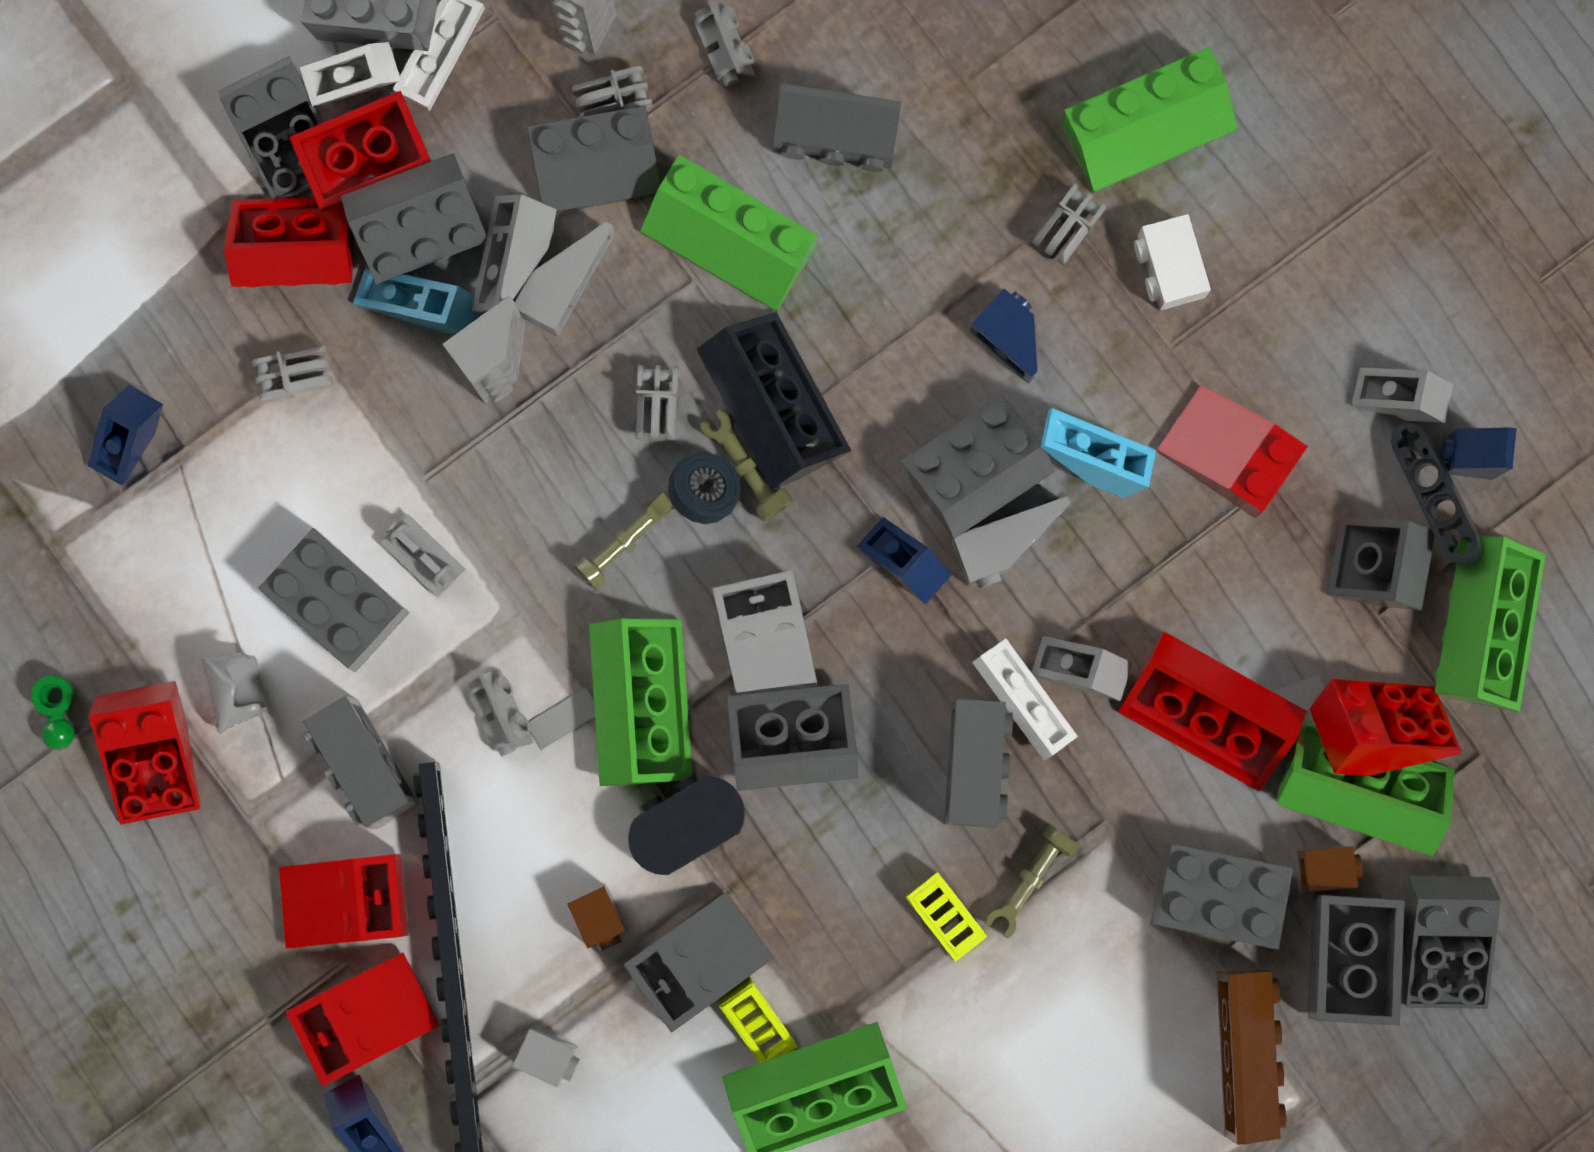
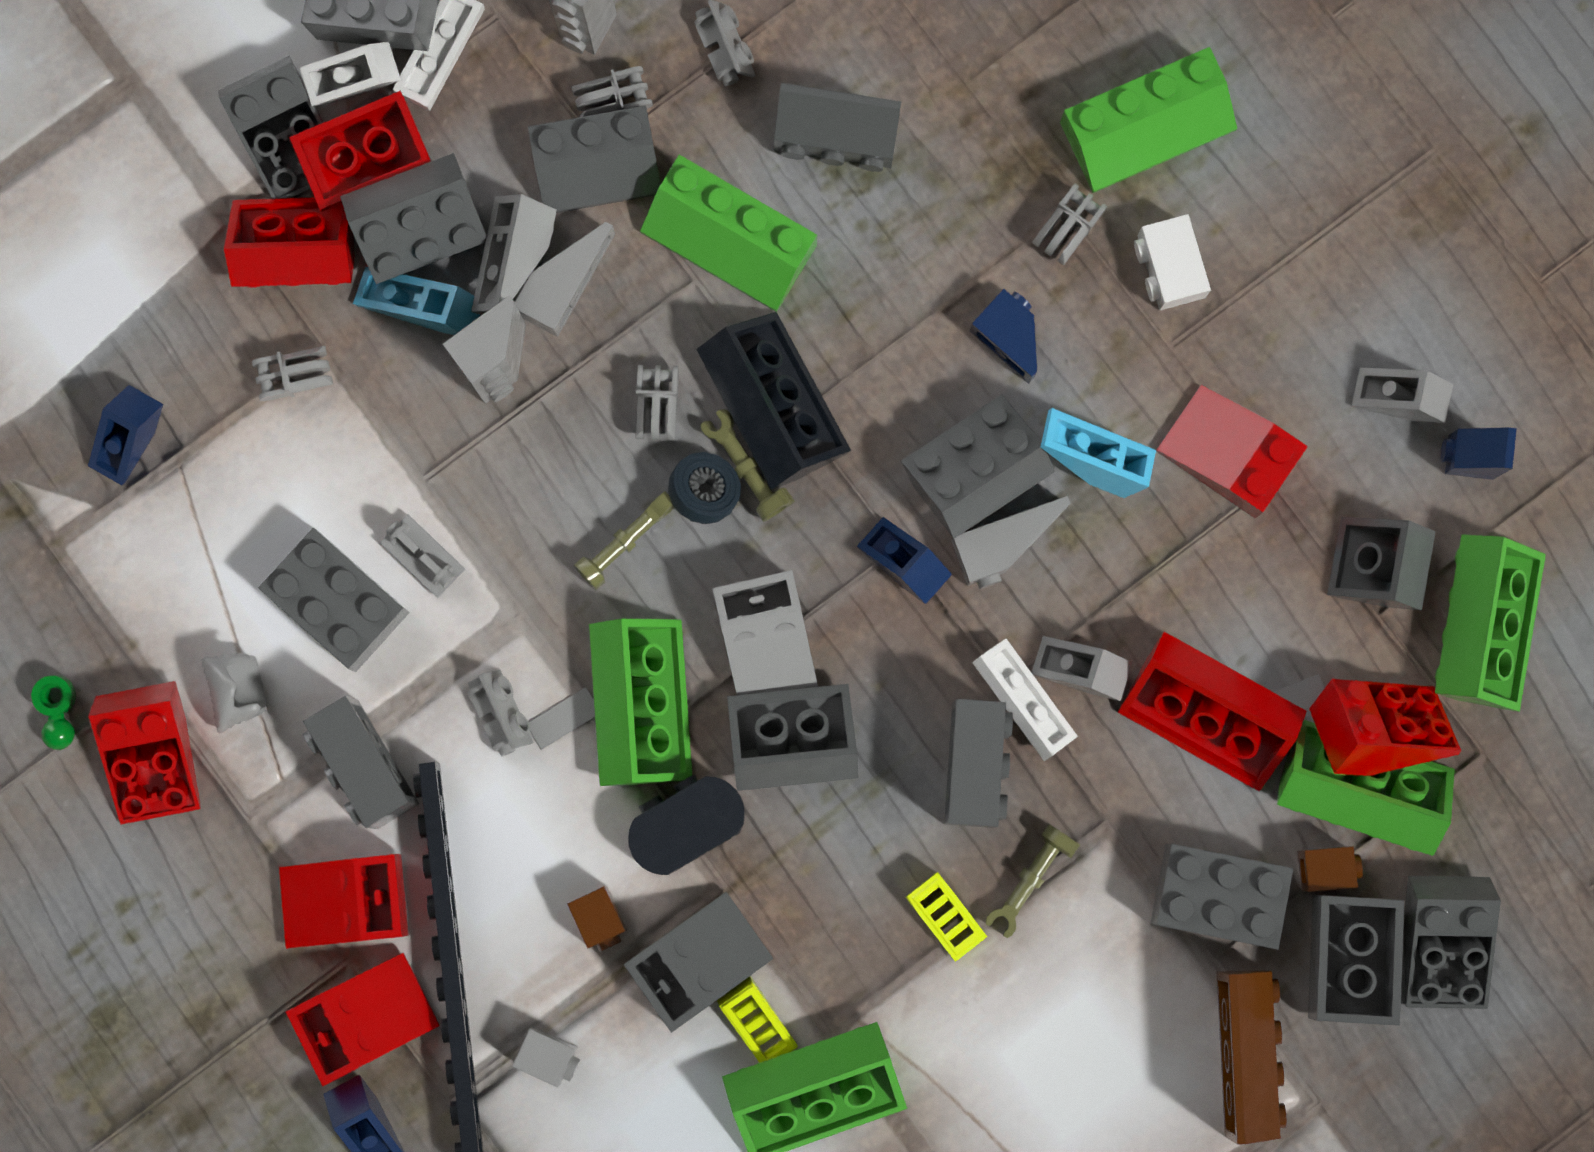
(1440, 491): black beam -> none

